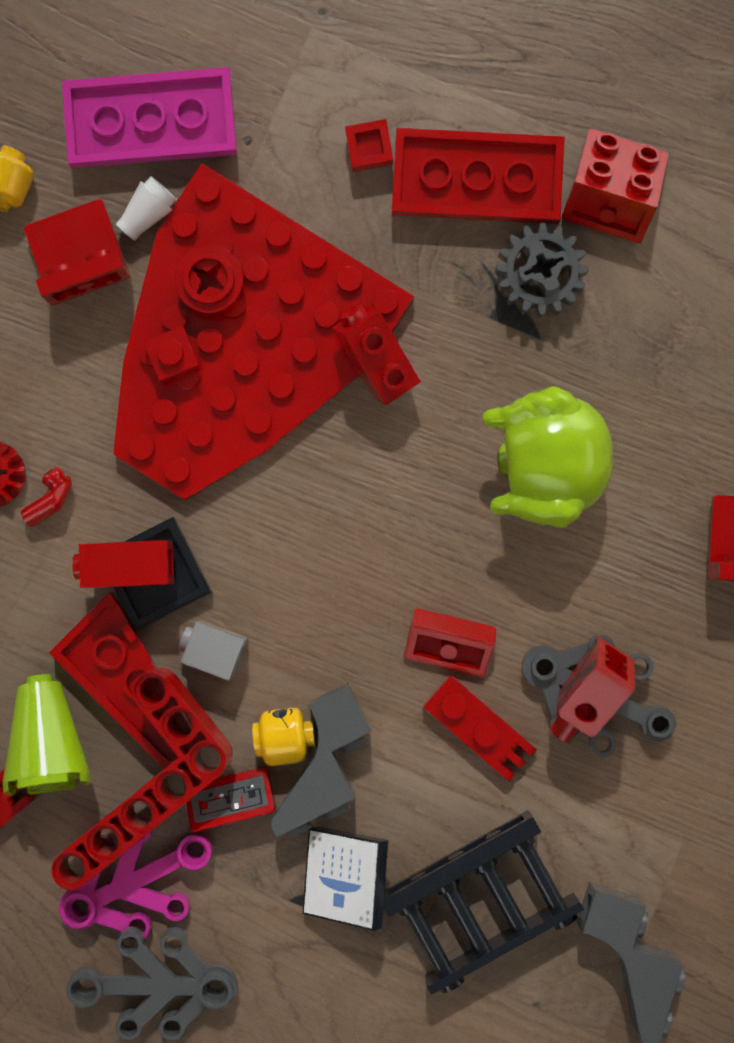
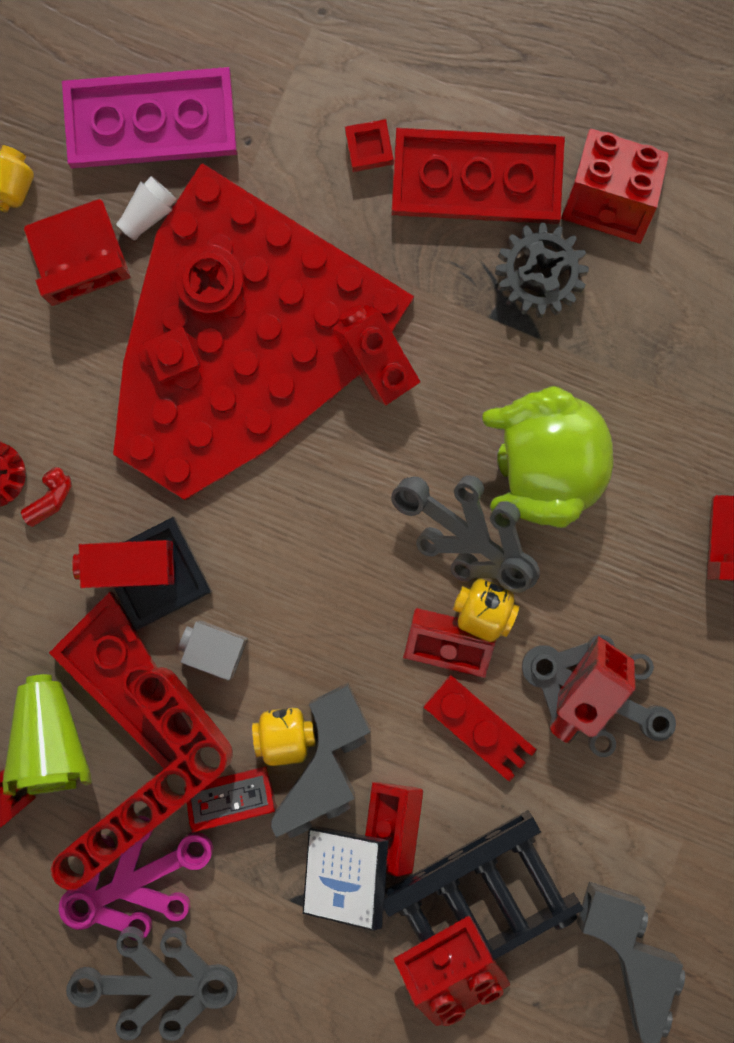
(396, 818): none -> red slope
(451, 973): none -> red bracket
(486, 610): none -> yellow head
(507, 564): none -> dark grey plant

